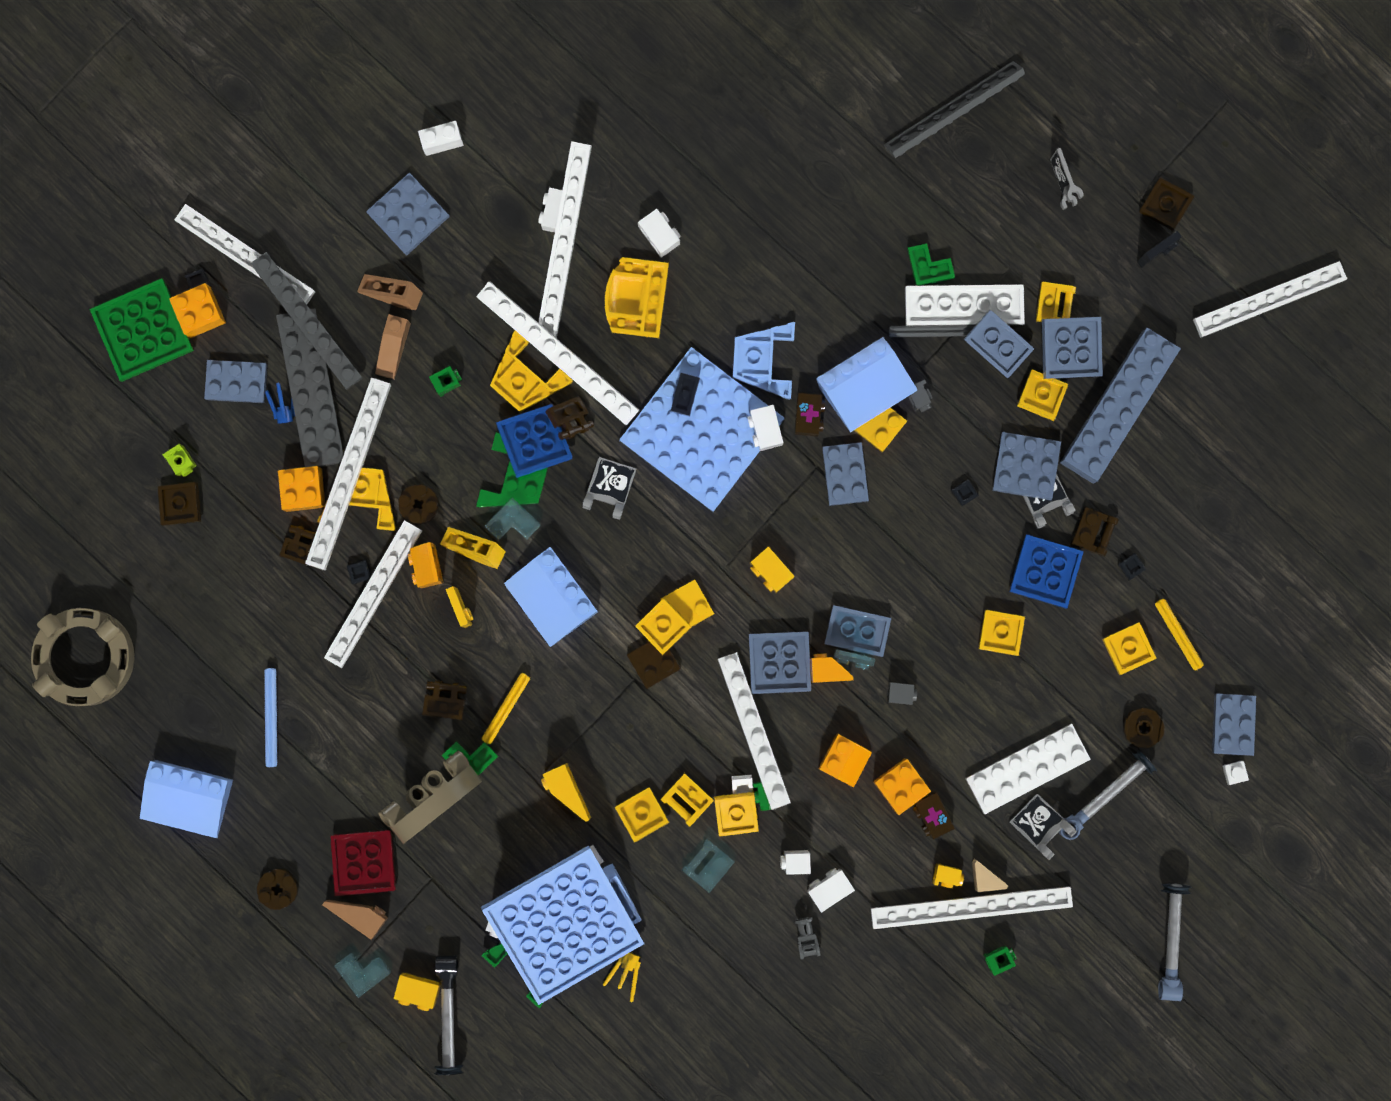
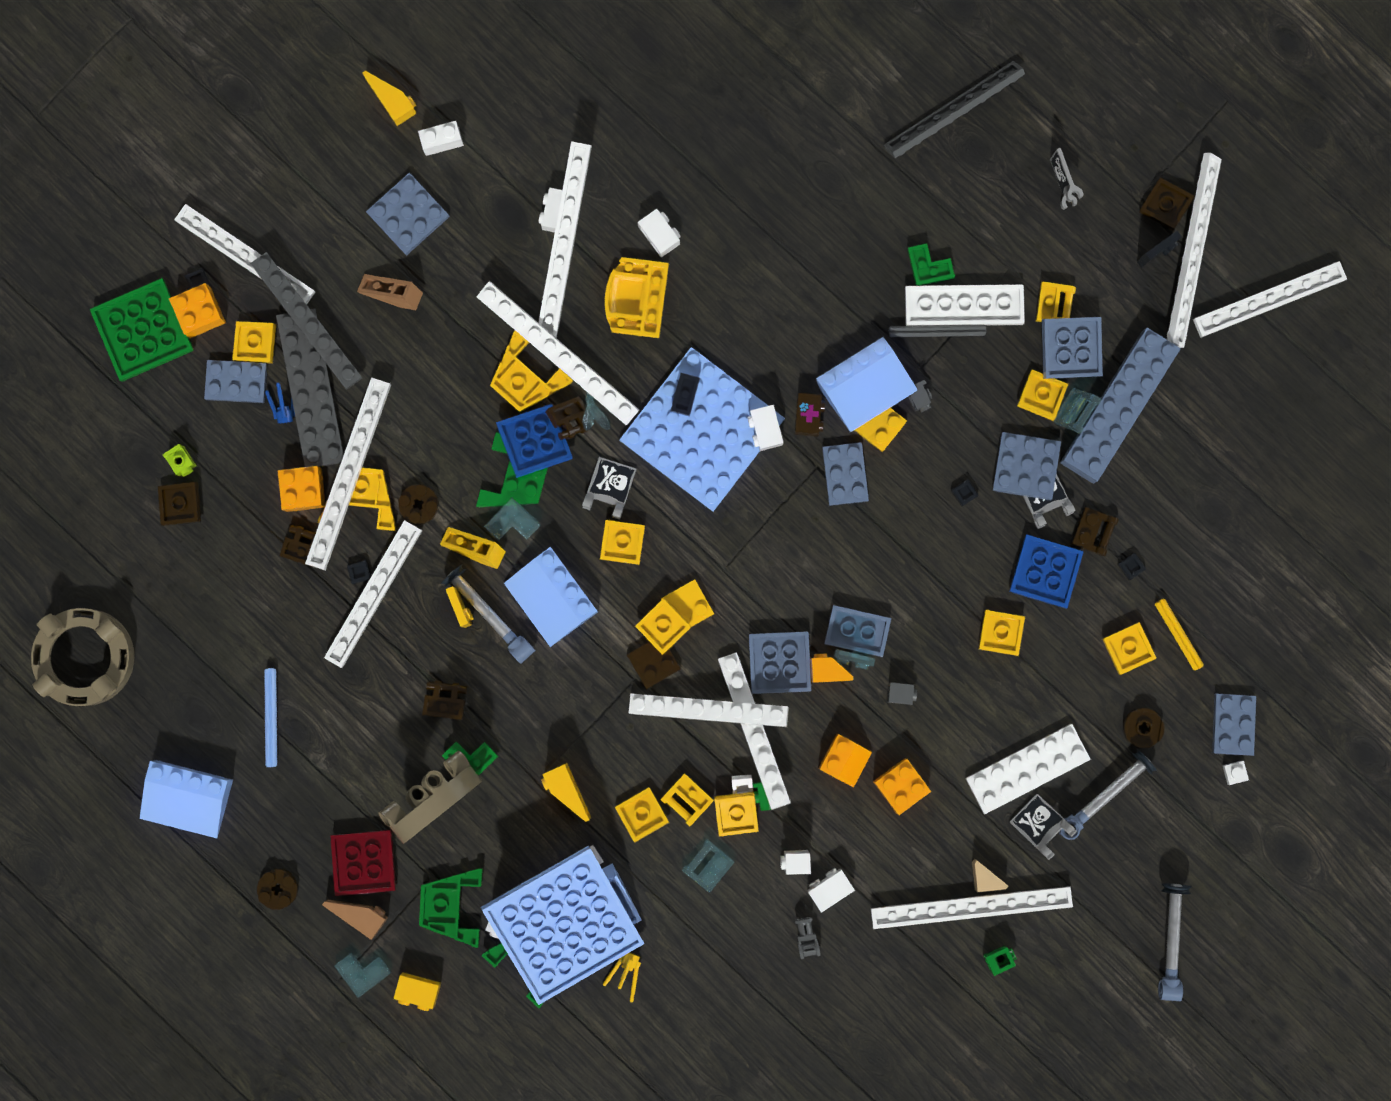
(254, 342): none -> yellow plate
(392, 346): medium nougat slope -> none
(393, 99): none -> yellow slope
(426, 565): light orange slope -> none
(438, 380): green brick -> none
(442, 906): none -> green wing
(447, 970): piece -> none
(505, 708): yellow axle -> none
(518, 646): none -> piece
(593, 412): none -> clear light blue piece
(622, 542): none -> yellow plate
(708, 710): none -> white plate
(754, 359): light blue wing -> none
(771, 570): yellow brick -> none
(933, 816): dark brown brick -> none
(947, 876): yellow brick -> none
(998, 343): sand blue plate -> none
(1073, 406): none -> clear light blue plate
(1194, 249): none -> white plate

